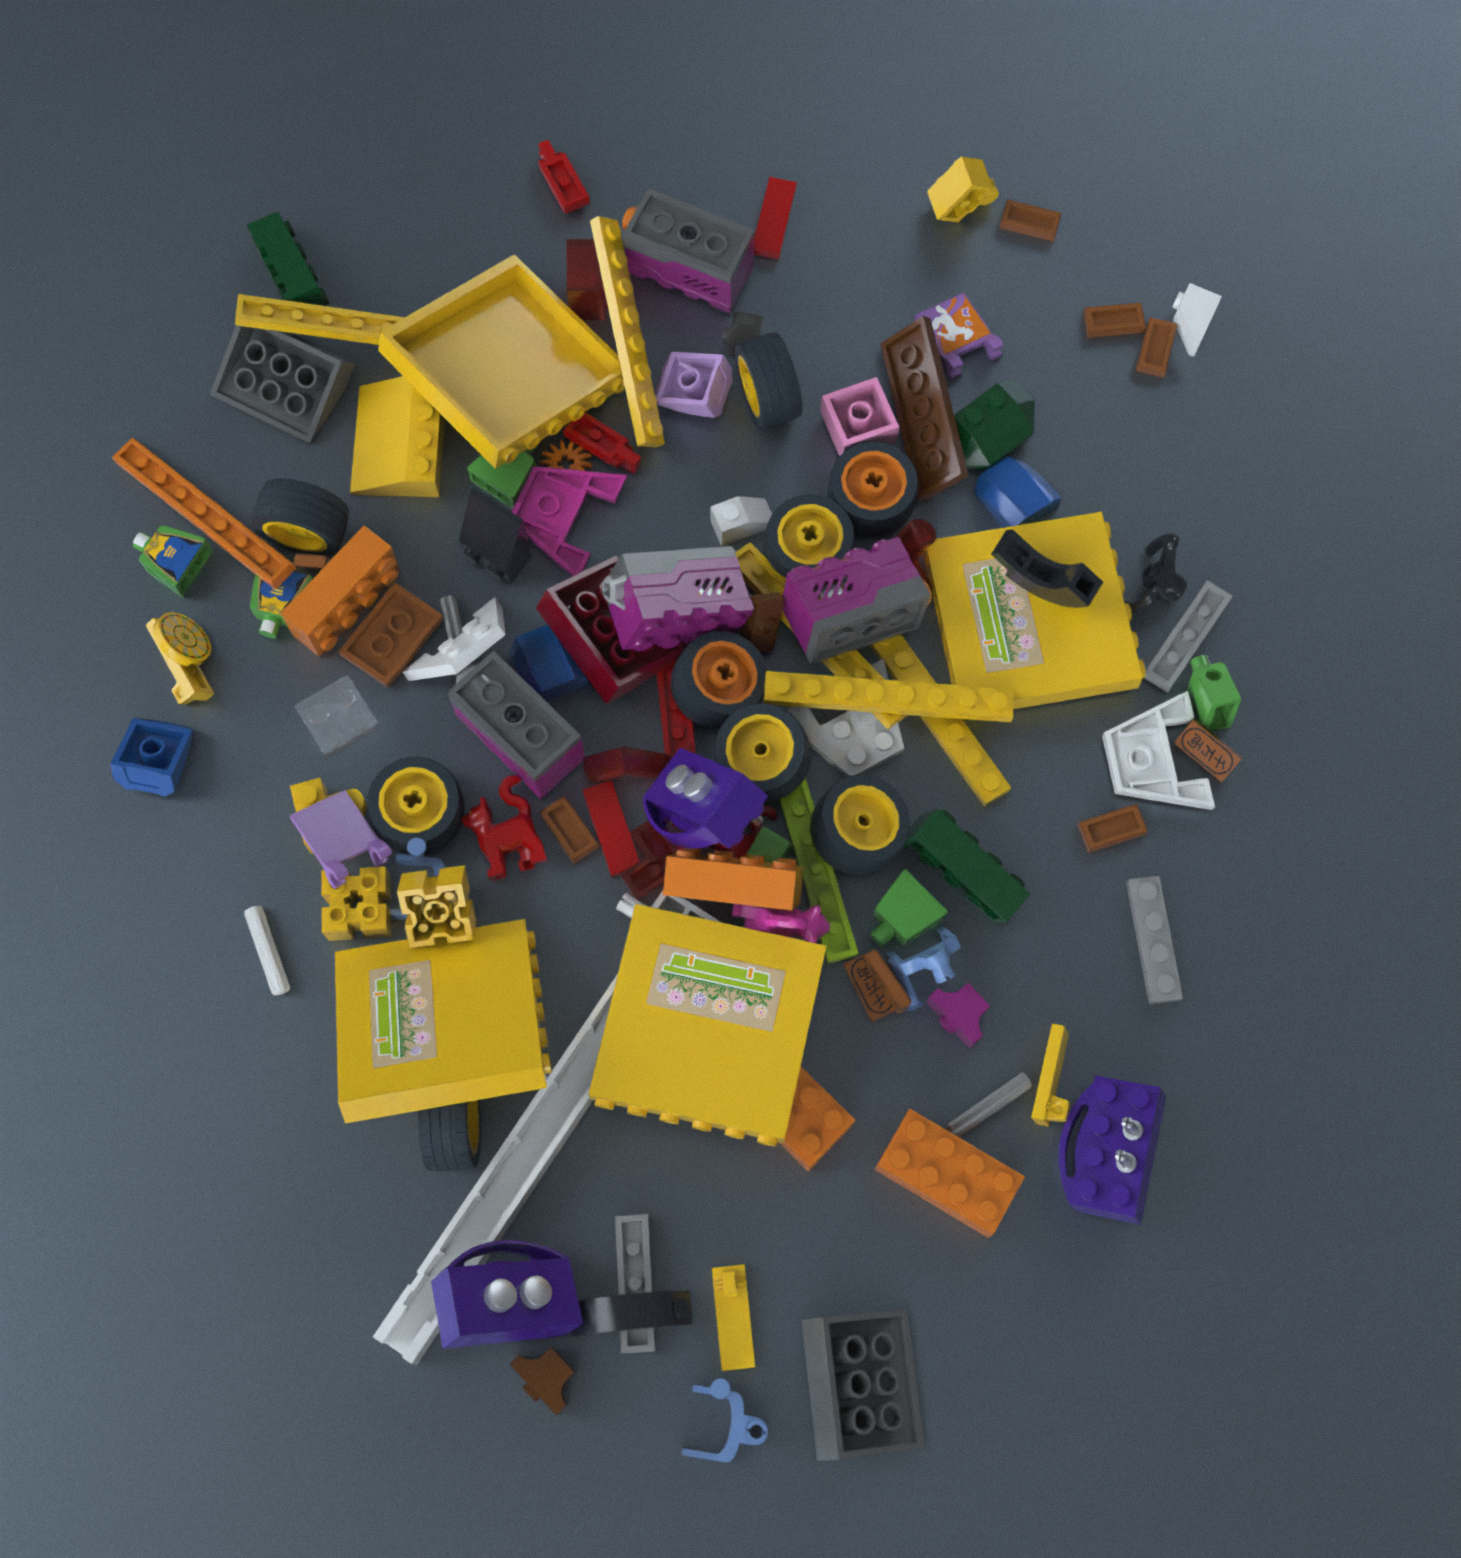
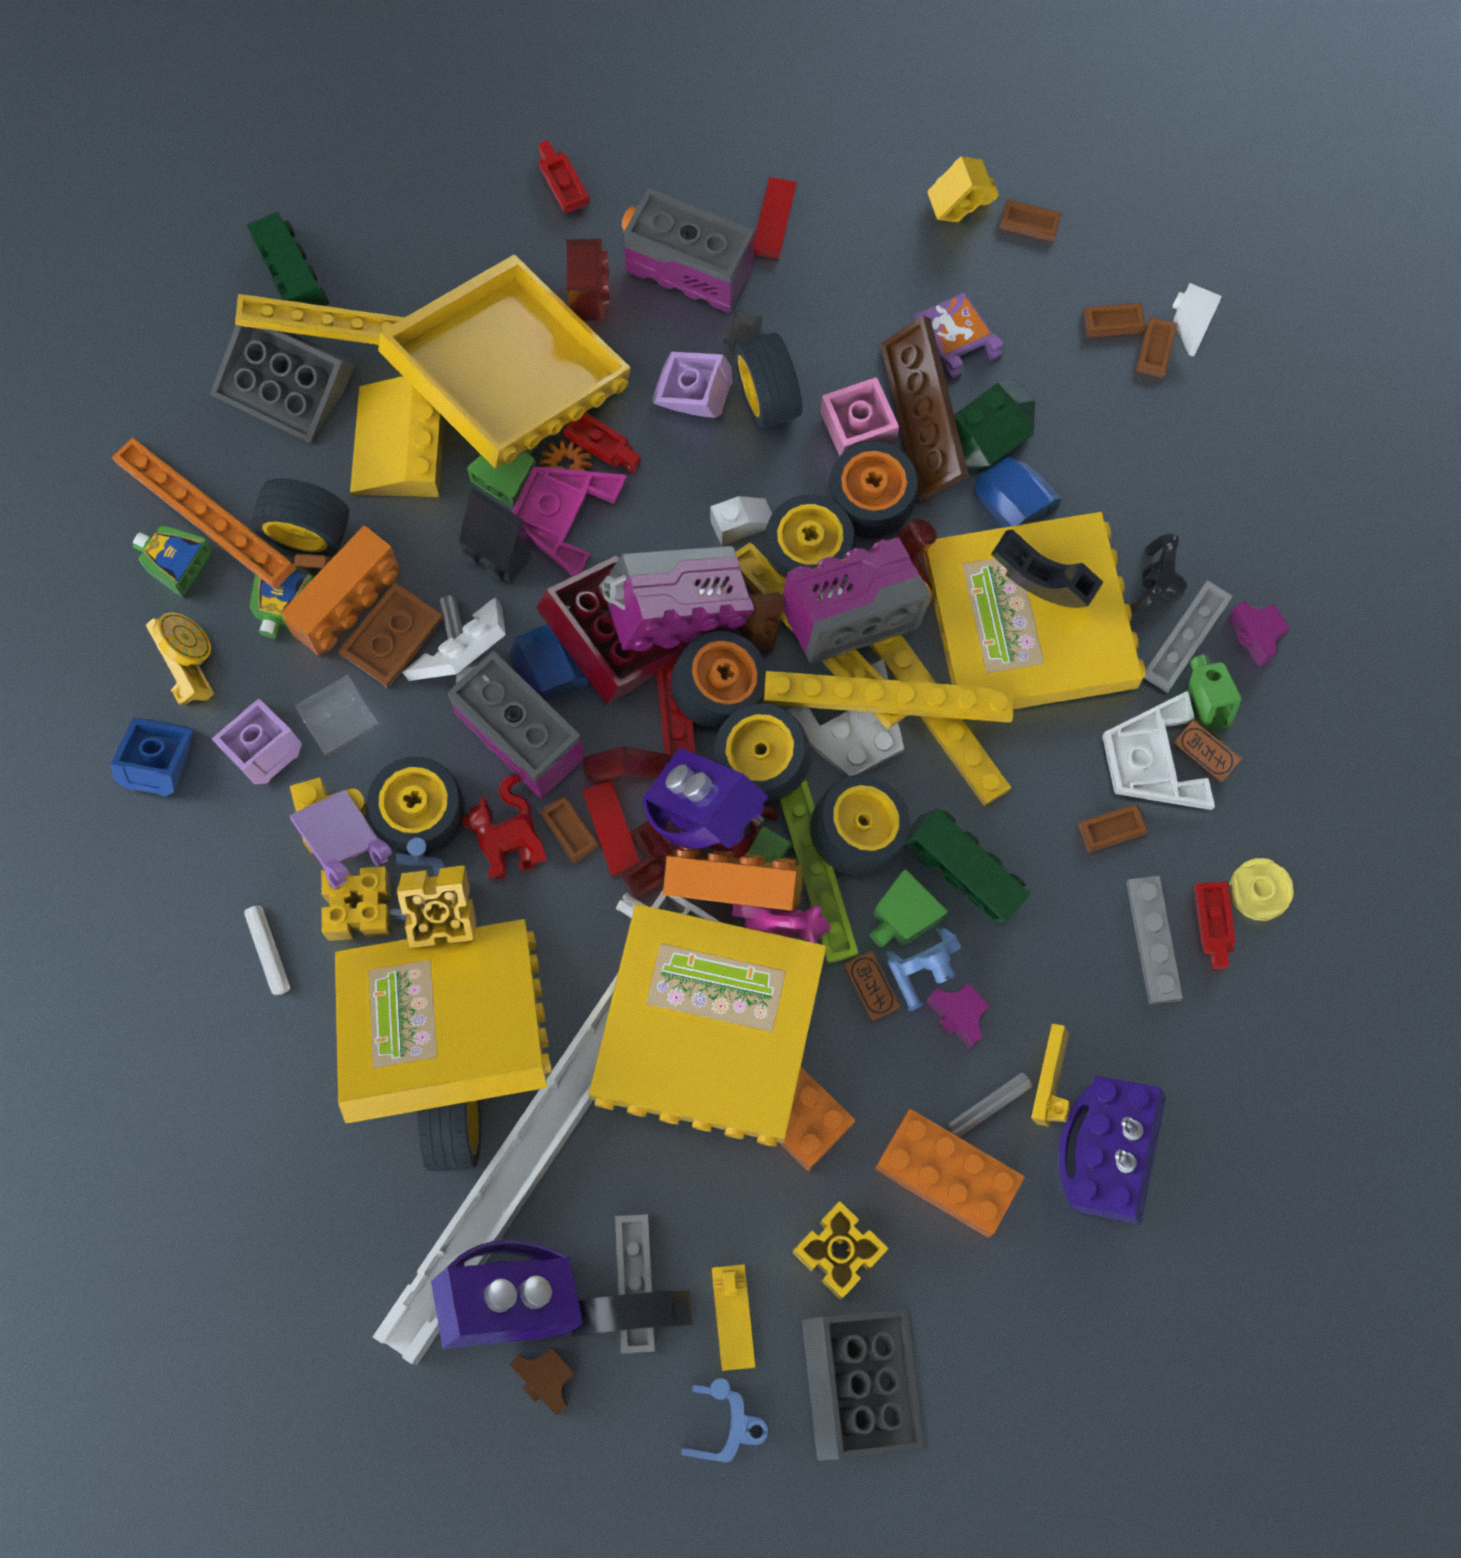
(258, 743): none -> lavender slope
(627, 332): yellow plate -> none
(840, 1229): none -> yellow brick
(887, 981): dark orange tile -> none
(1215, 922): none -> red hinge
(1259, 630): none -> magenta brick
(1261, 889): none -> light yellow tile

